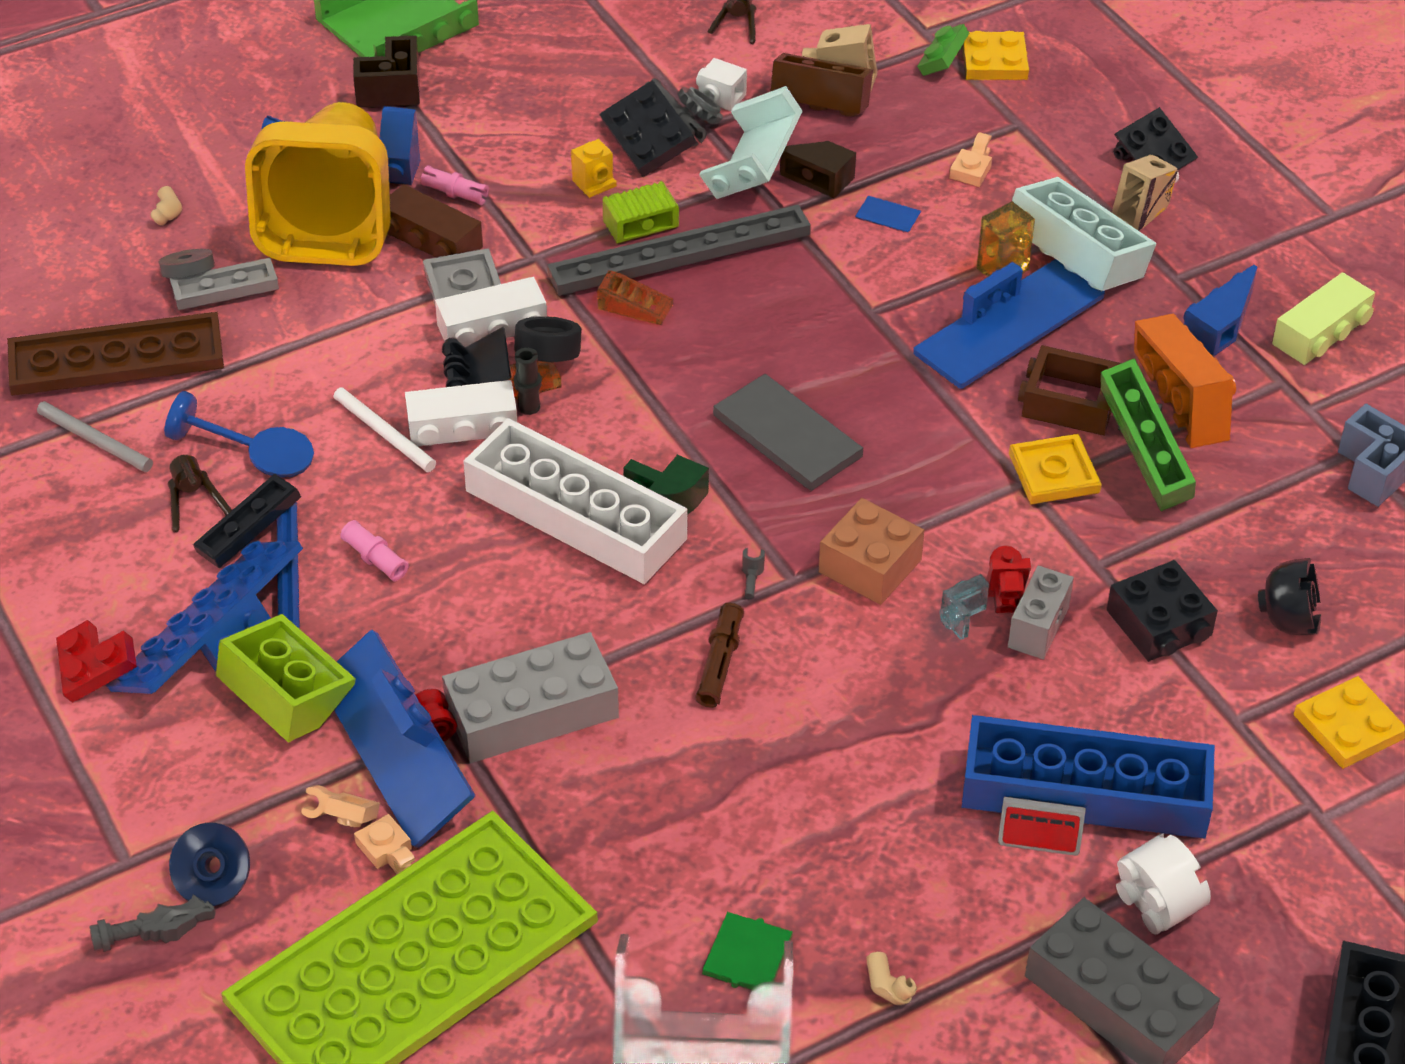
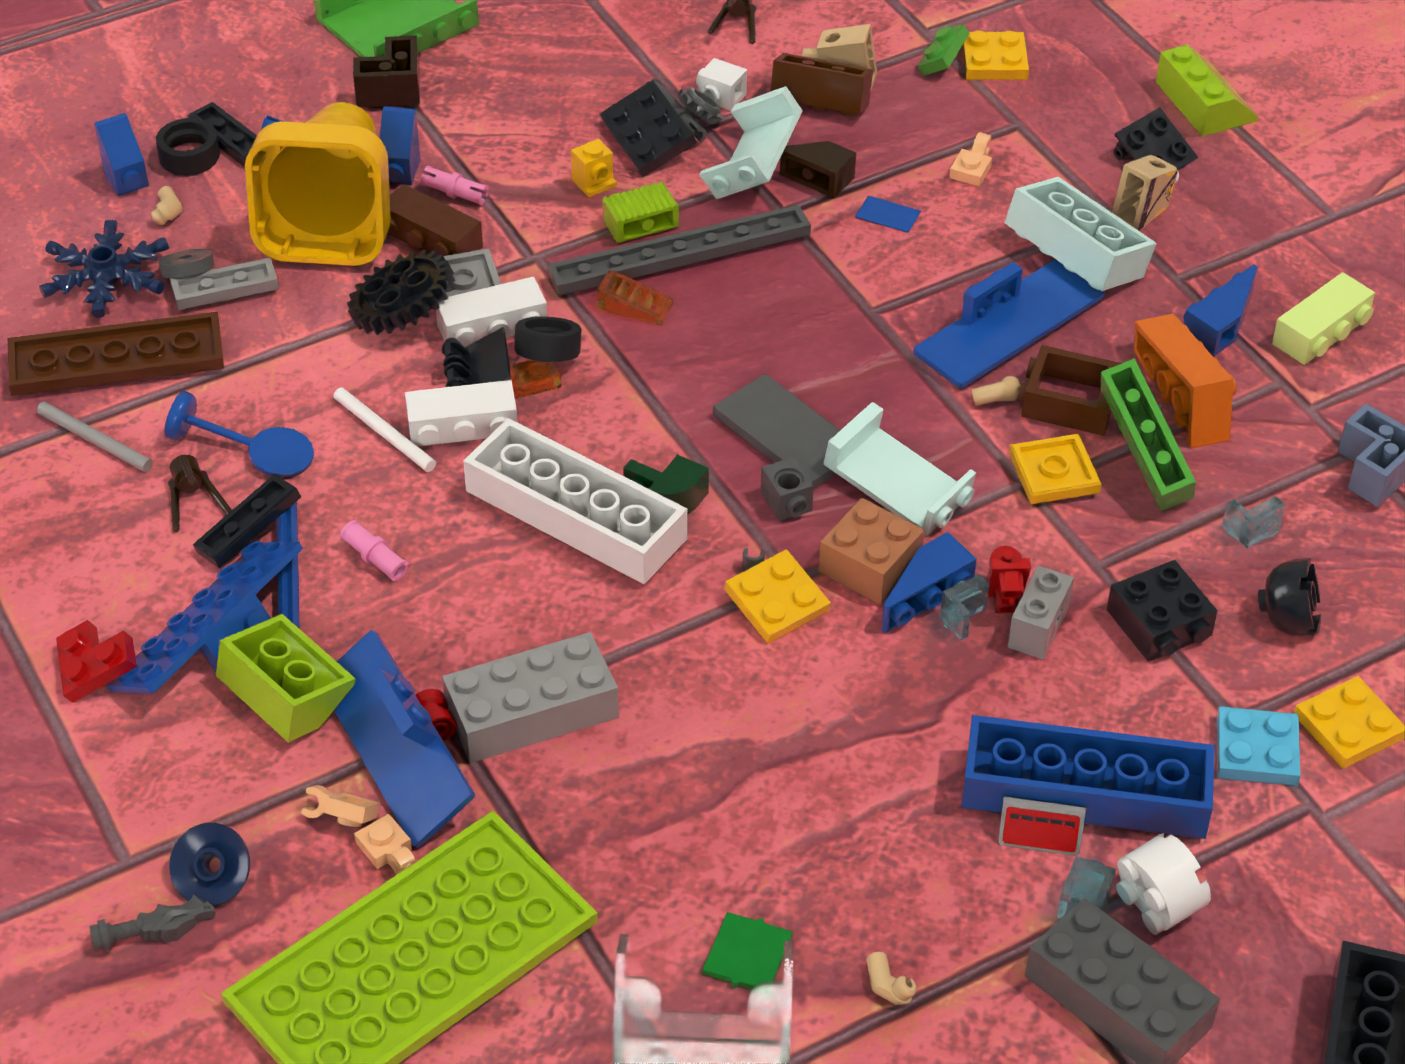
(104, 267): none -> dark blue piece
(121, 154): none -> blue slope
(189, 161): none -> black tyre
(231, 134): none -> black tile
(401, 292): none -> black gear
(527, 381): pearl dark grey pin -> none
(723, 641): reddish brown pin -> none
(777, 596): none -> yellow plate
(786, 488): none -> dark grey brick
(895, 473): none -> light aqua panel
(929, 573): none -> blue slope
(1001, 391): none -> tan arm
(1005, 239): clear yellow brick -> none
(1087, 880): none -> clear light blue brick
(1201, 92): none -> lime slope
(1255, 524): none -> clear light blue bracket
(1258, 746): none -> medium azure plate

